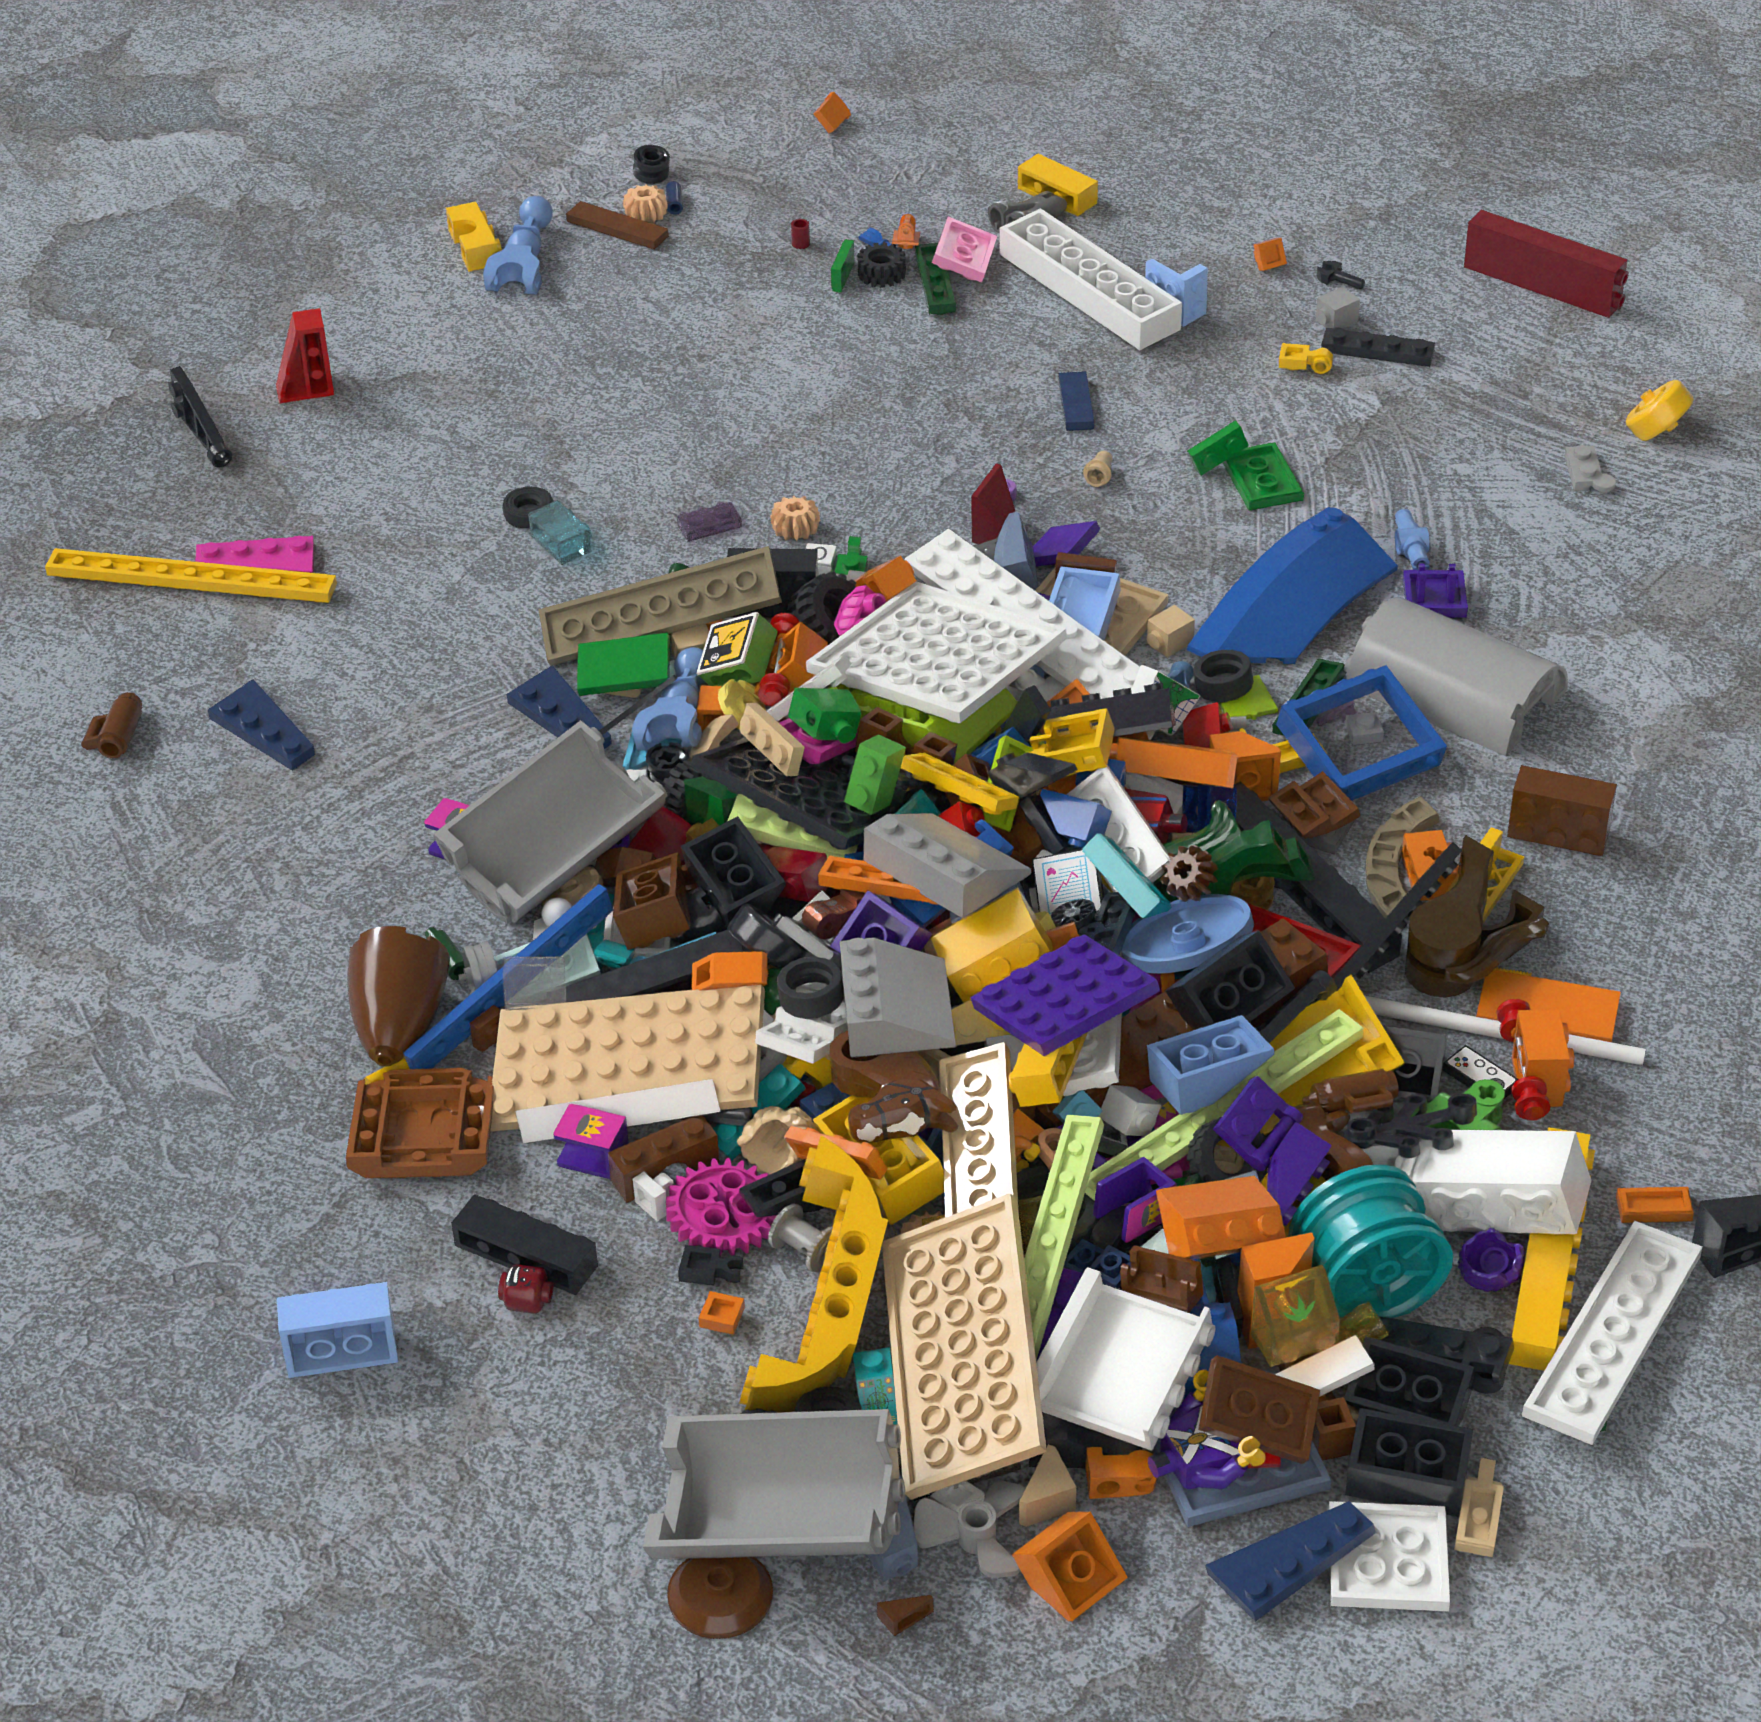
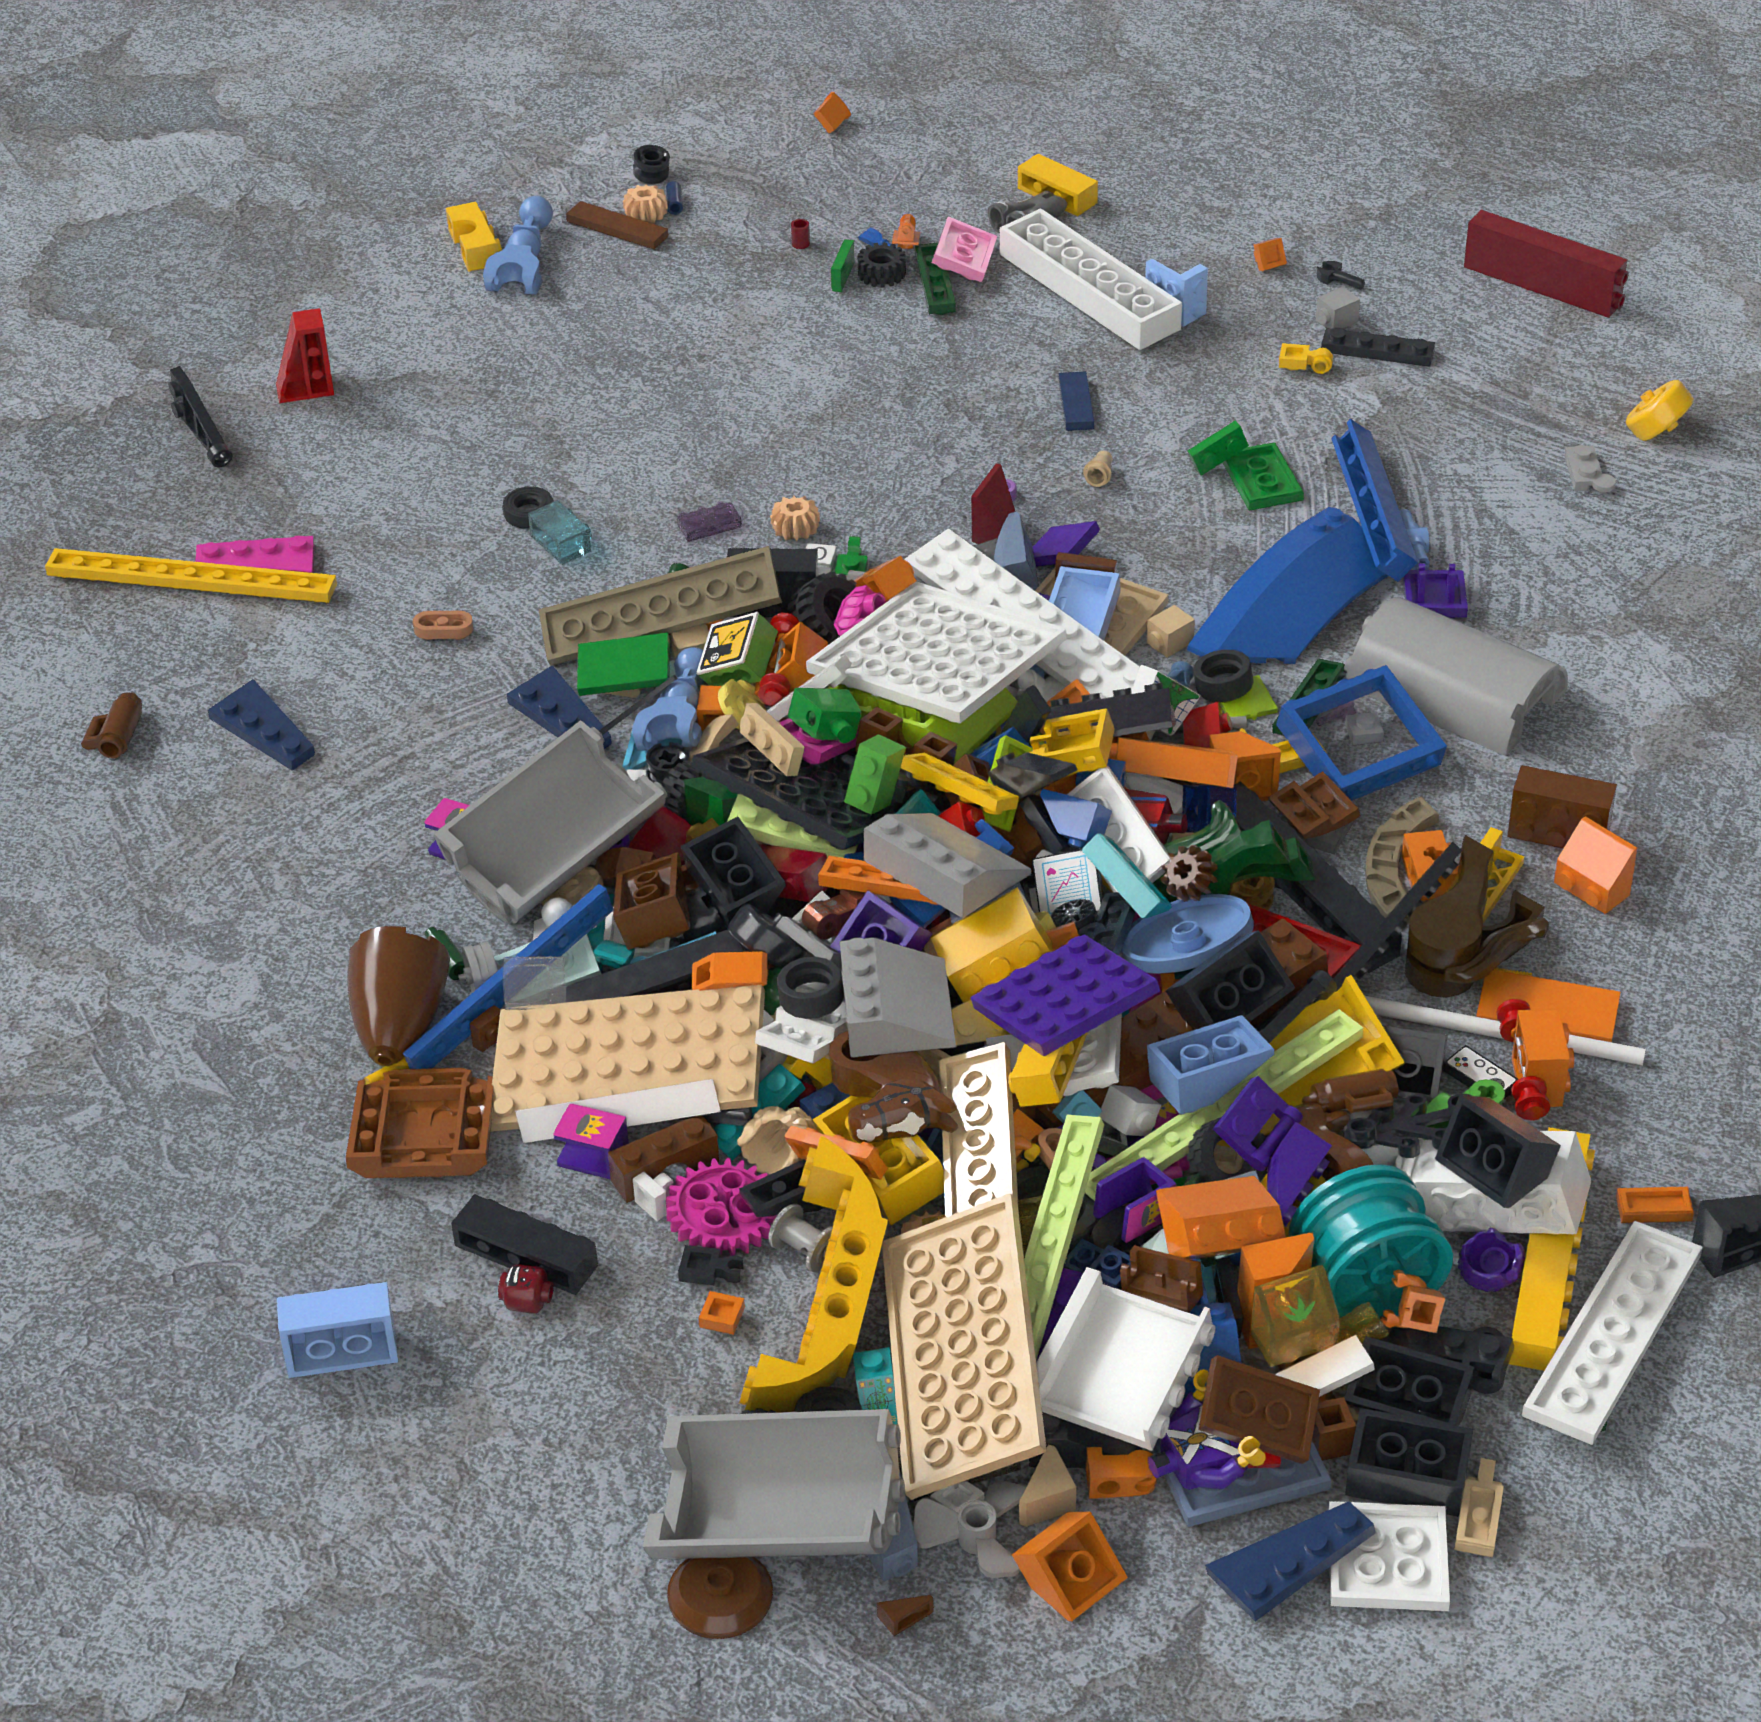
(443, 625): none -> nougat plate
(1374, 501): none -> blue tile
(1418, 1306): none -> orange piece
(1495, 1150): none -> black slope
(1596, 866): none -> slope

